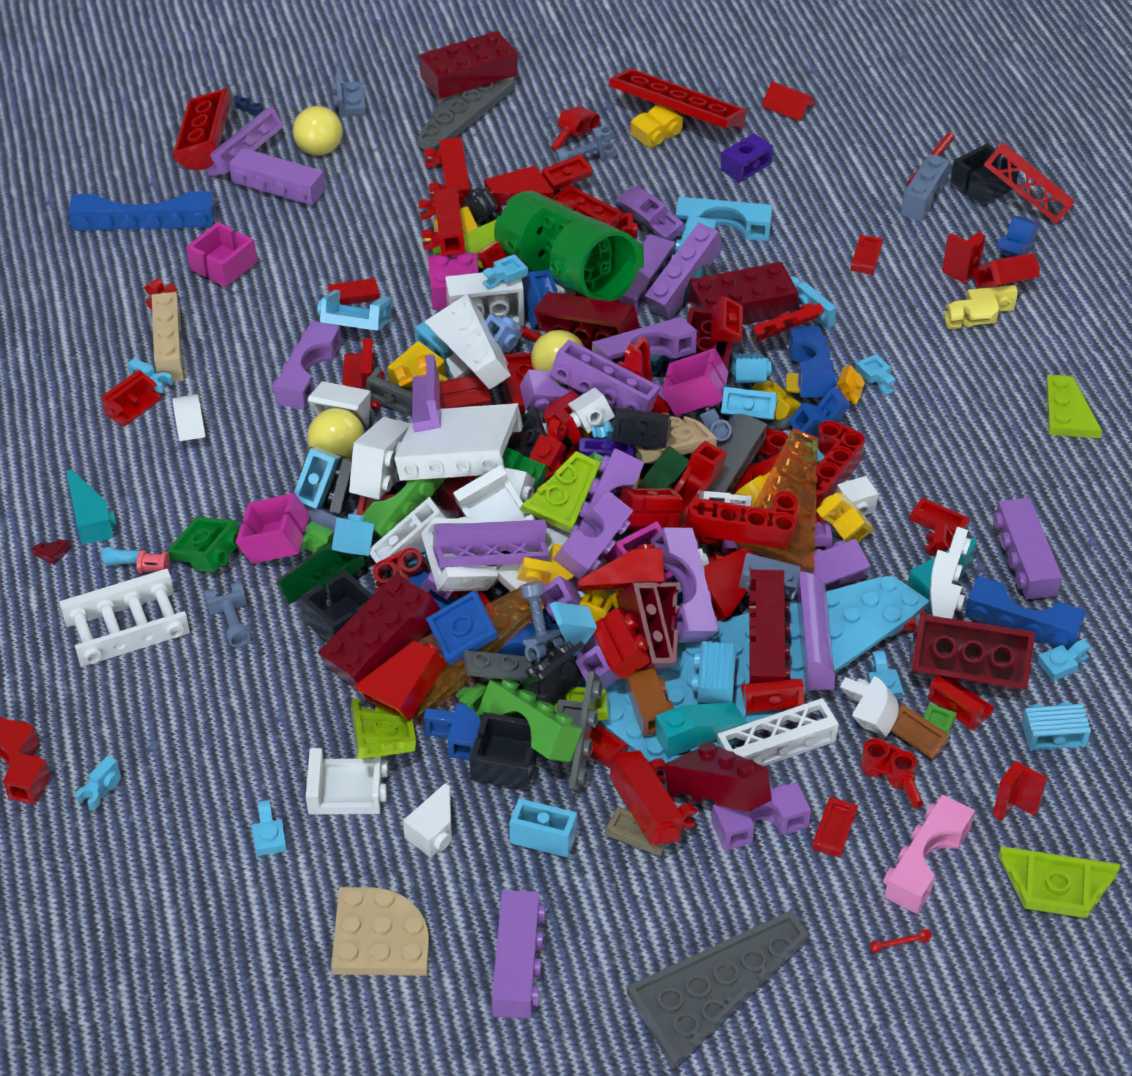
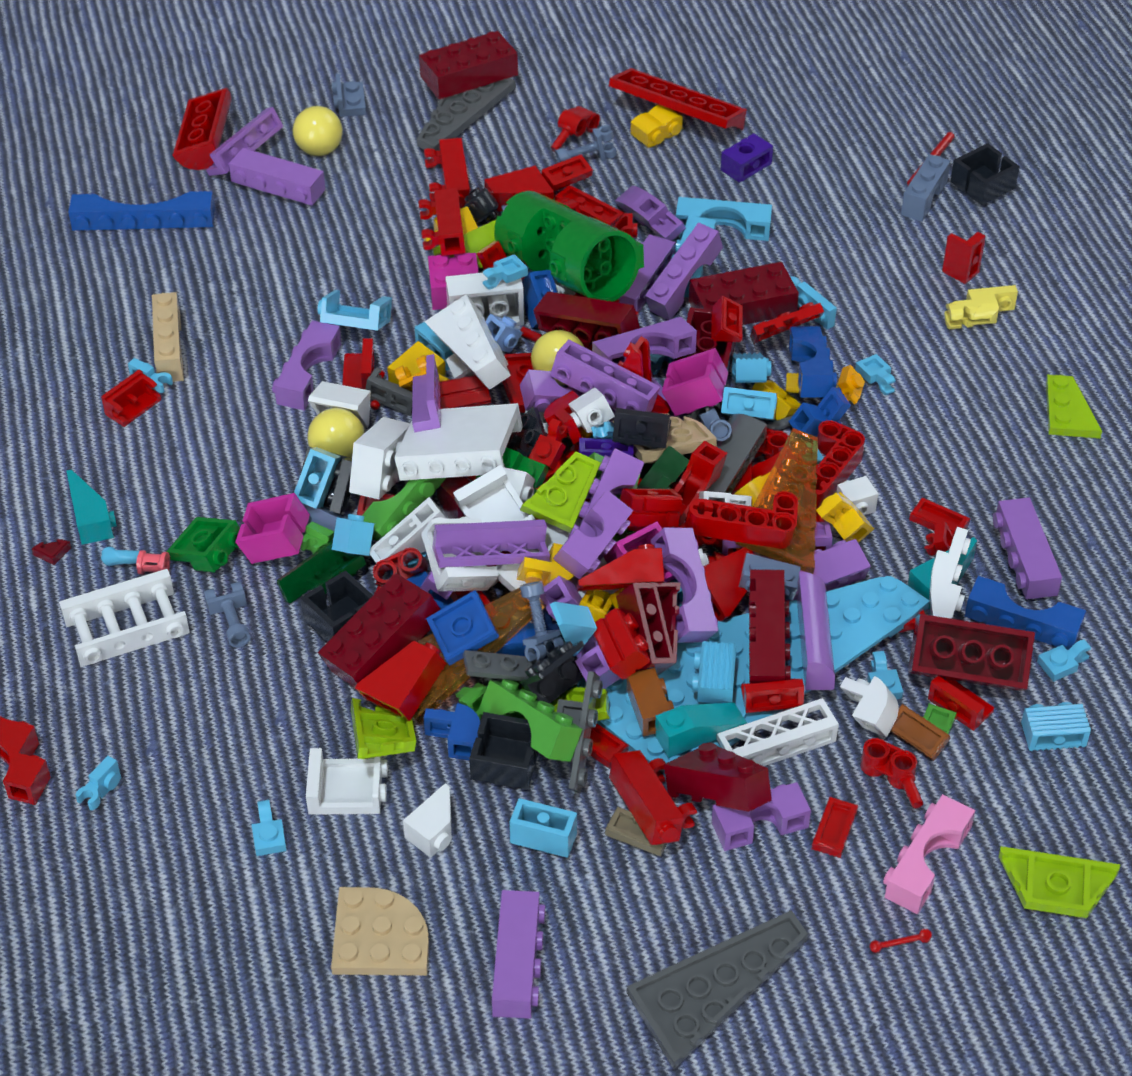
(157, 287): red tile -> none
(188, 417): white brick -> none
(221, 254): dark pink piece -> none
(245, 105): dark blue piece -> none
(356, 291): red tile -> none
(787, 101): red panel -> none
(866, 254): red tile -> none
(1006, 271): red slope -> none
(1019, 237): blue brick -> none
(1019, 788): red panel -> none
(1034, 174): red fence -> none

